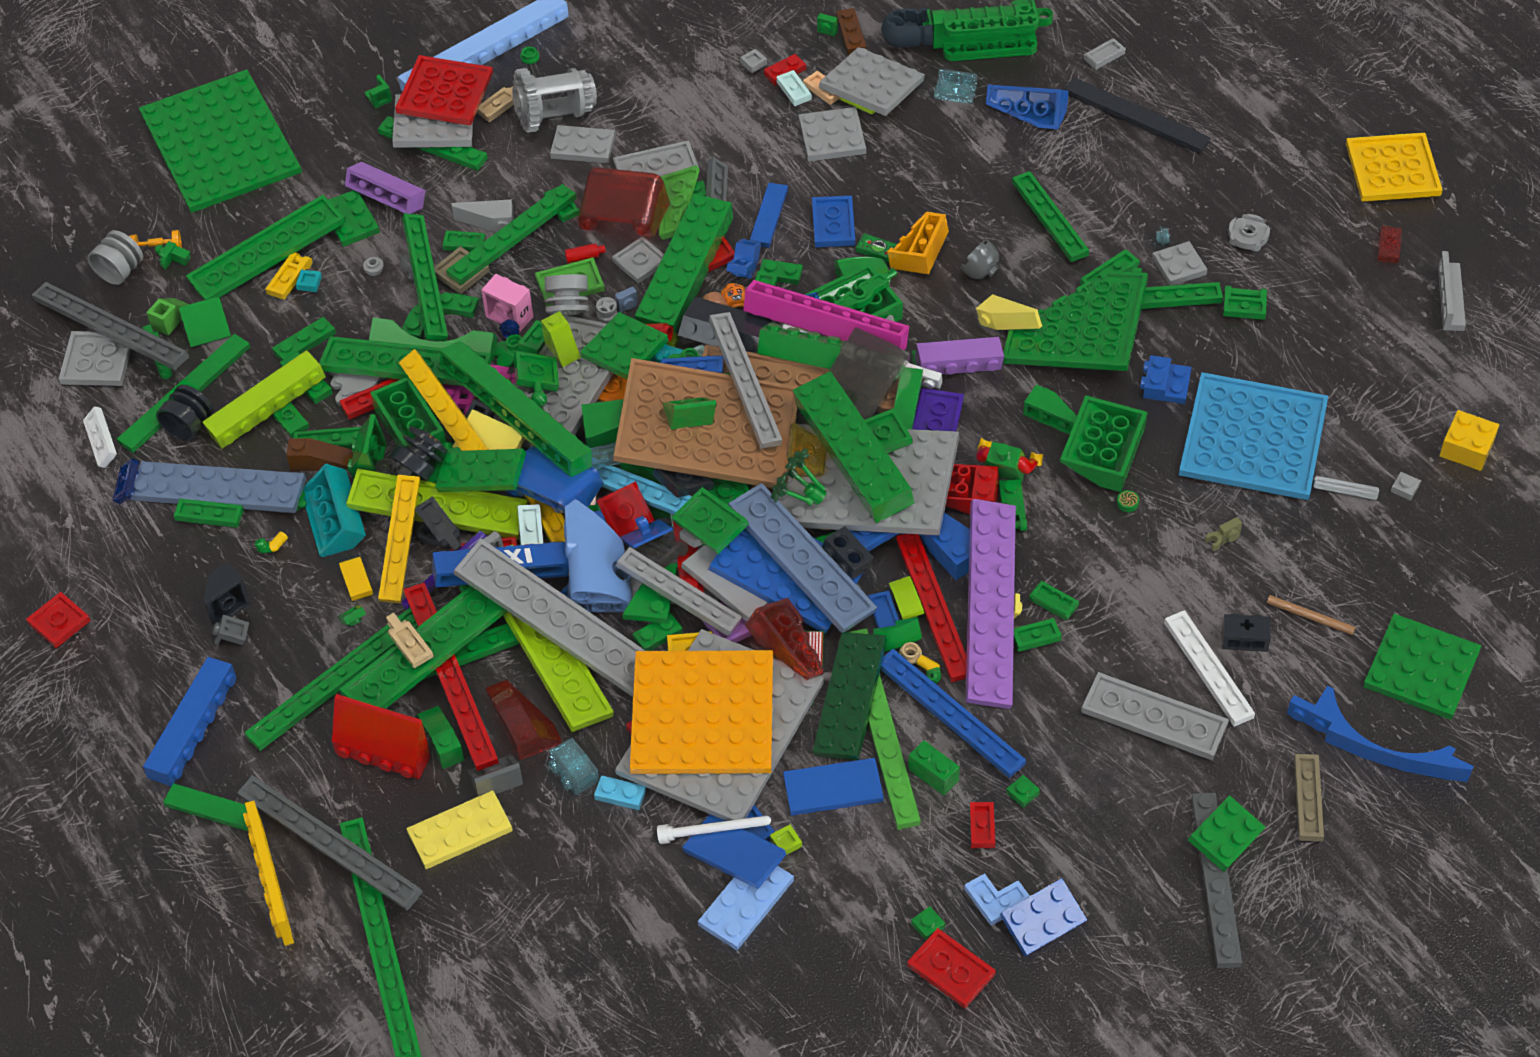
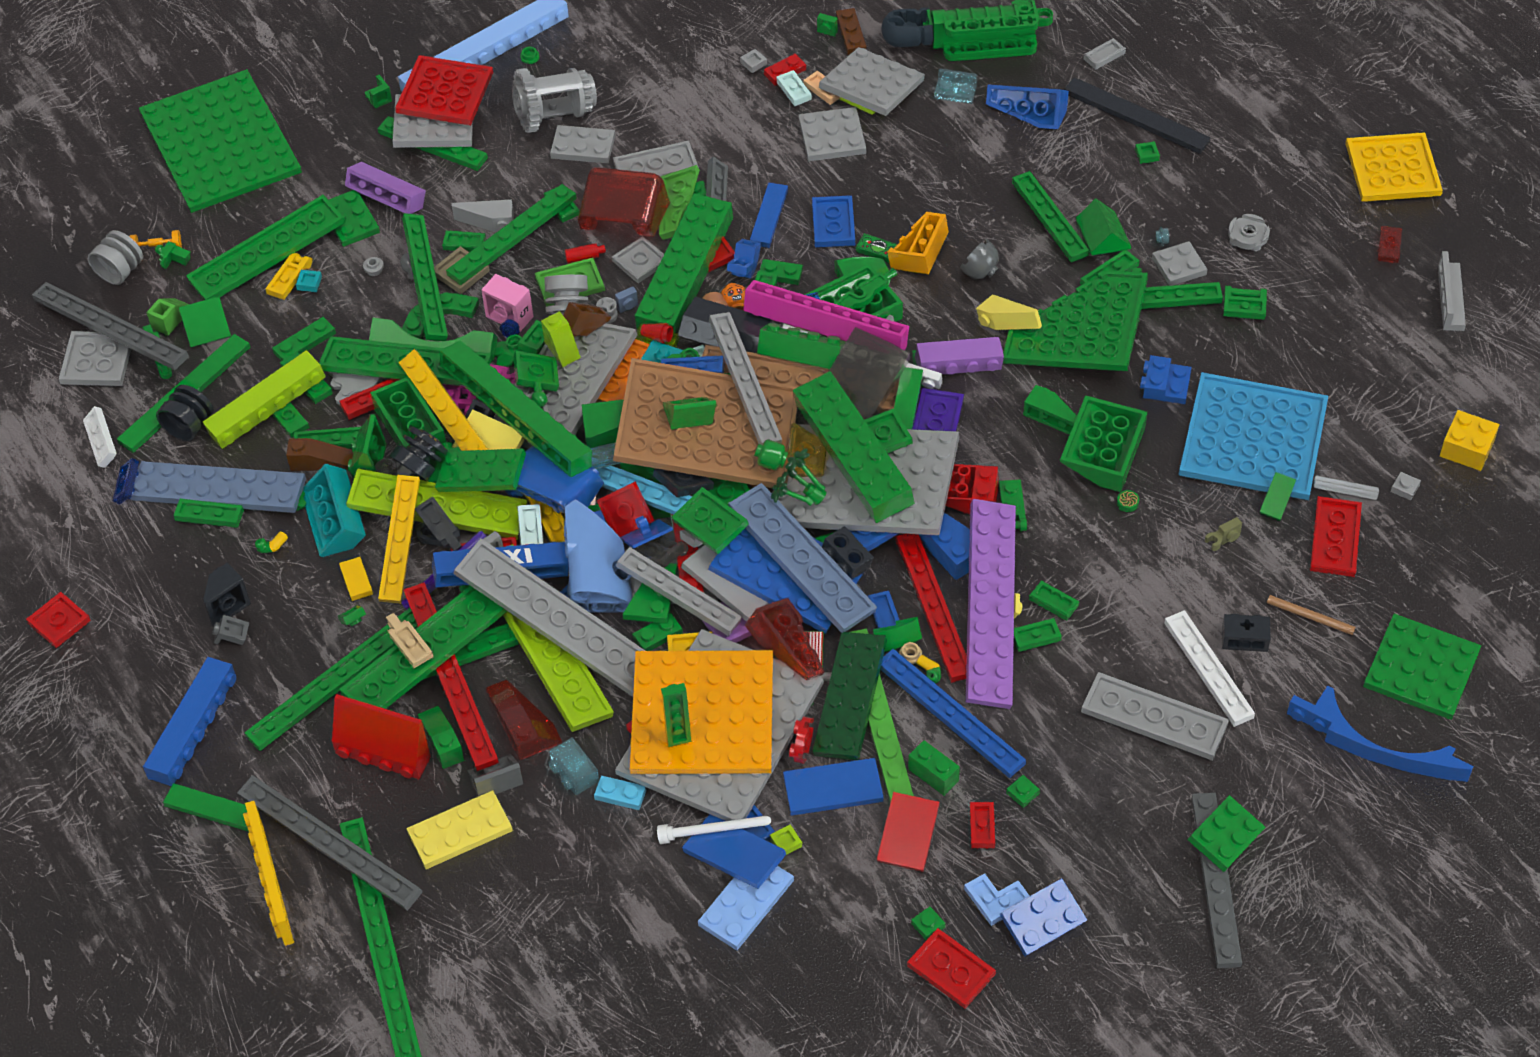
(496, 104): tan hinge -> none
(585, 318): none -> reddish brown slope
(621, 341): green plate -> none
(676, 714): none -> green plate
(771, 455): none -> green head
(803, 739): none -> red plate
(906, 598): lime slope -> none
(908, 831): none -> red tile
(1010, 460): green torso -> none
(1102, 229): none -> green slope
(1147, 152): none -> green plate
(1277, 496): none -> green tile
(1308, 797): dark tan plate -> none
(1336, 536): none -> red tile

